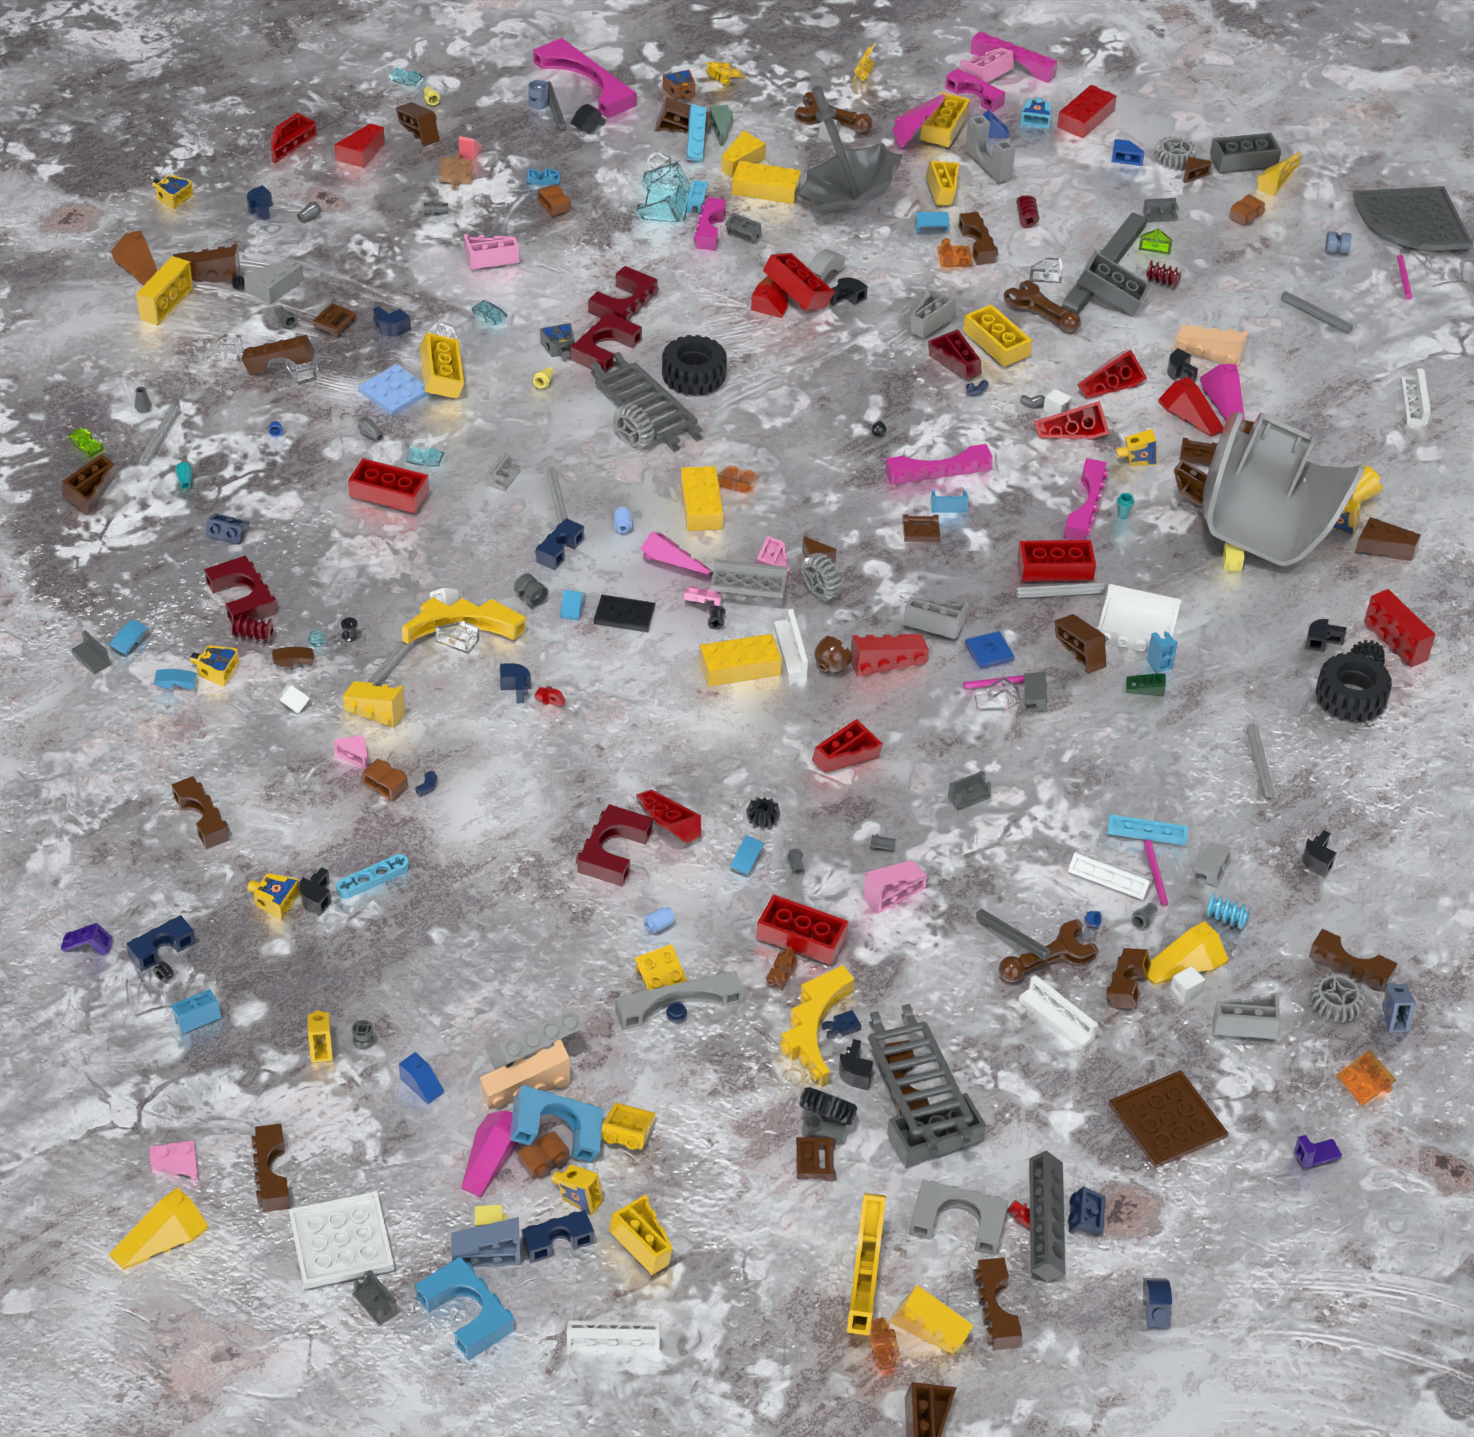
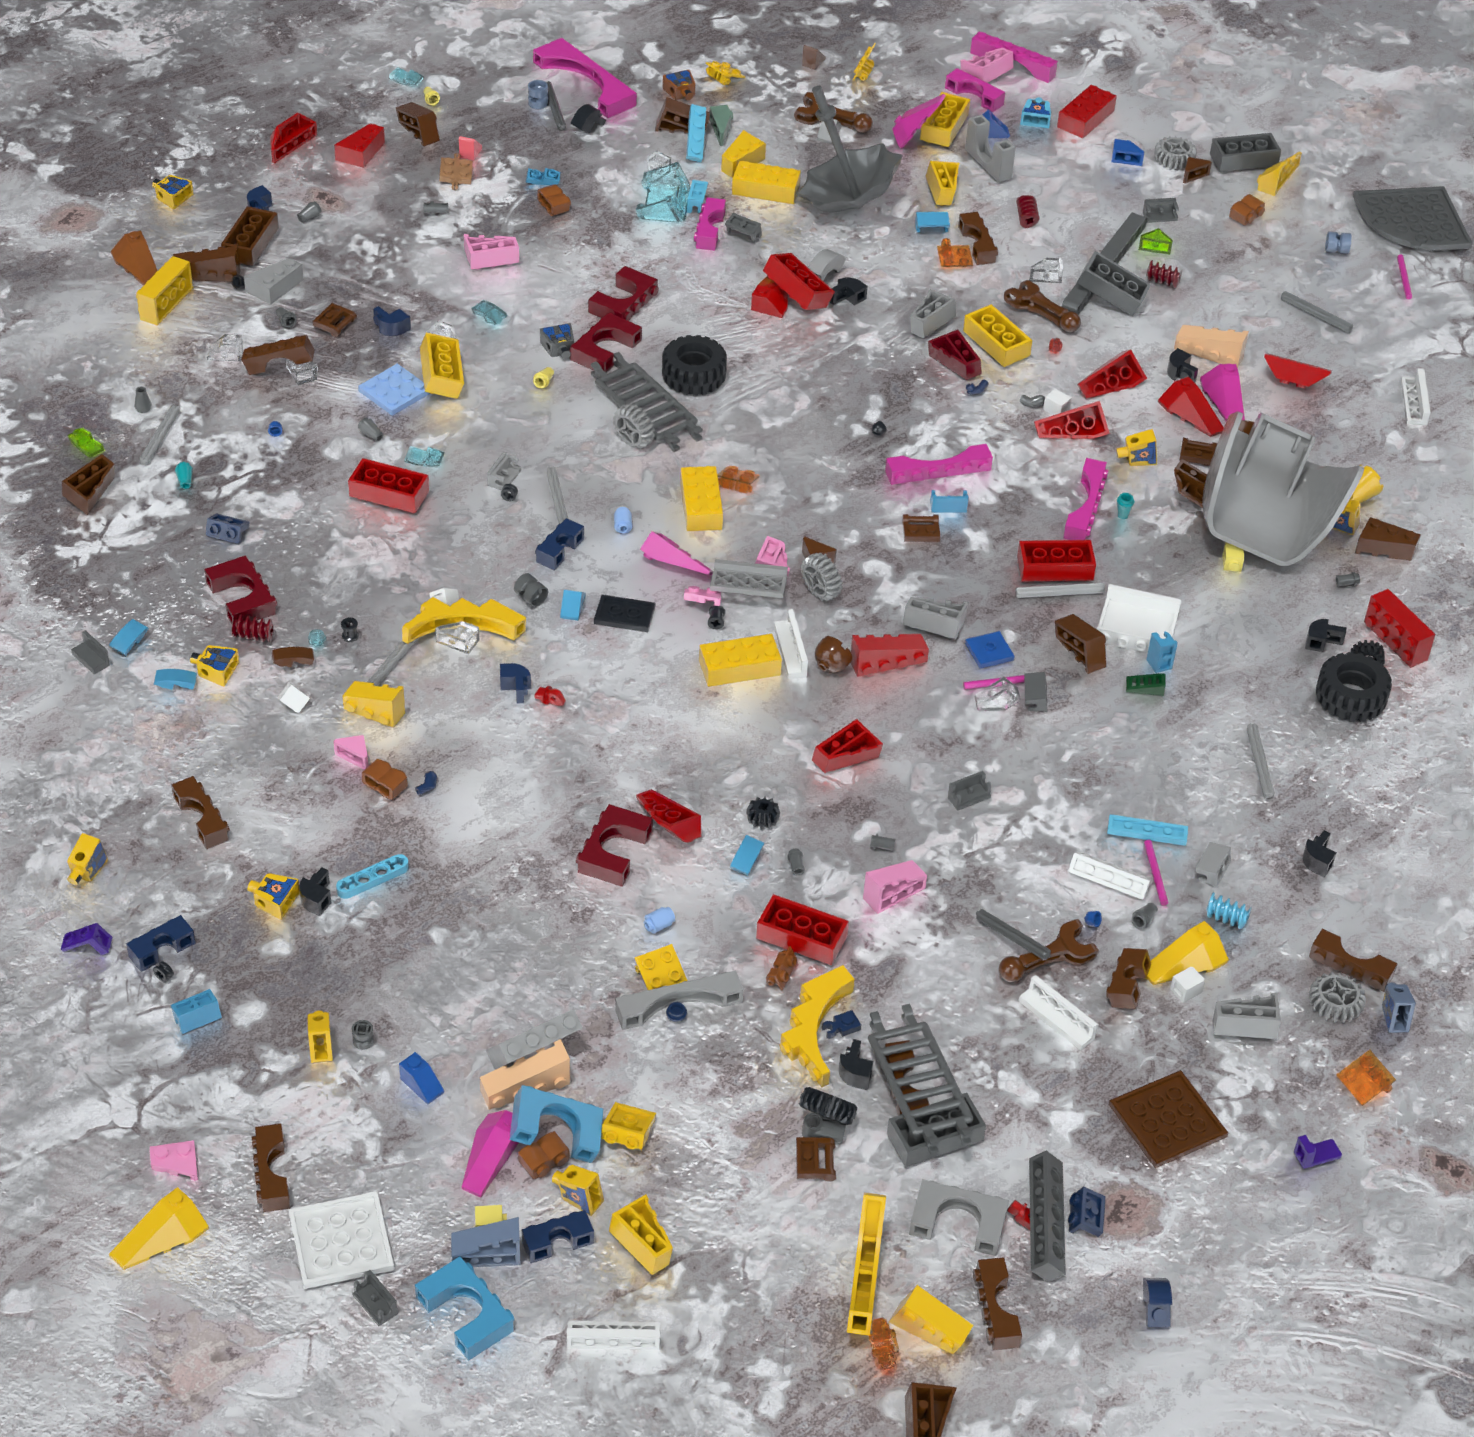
(86, 859): none -> yellow torso
(252, 234): none -> reddish brown brick
(509, 488): none -> black bush
(812, 57): none -> reddish brown slope
(1055, 345): none -> clear red plate
(1295, 371): none -> red wedge
(1349, 579): none -> dark grey pin

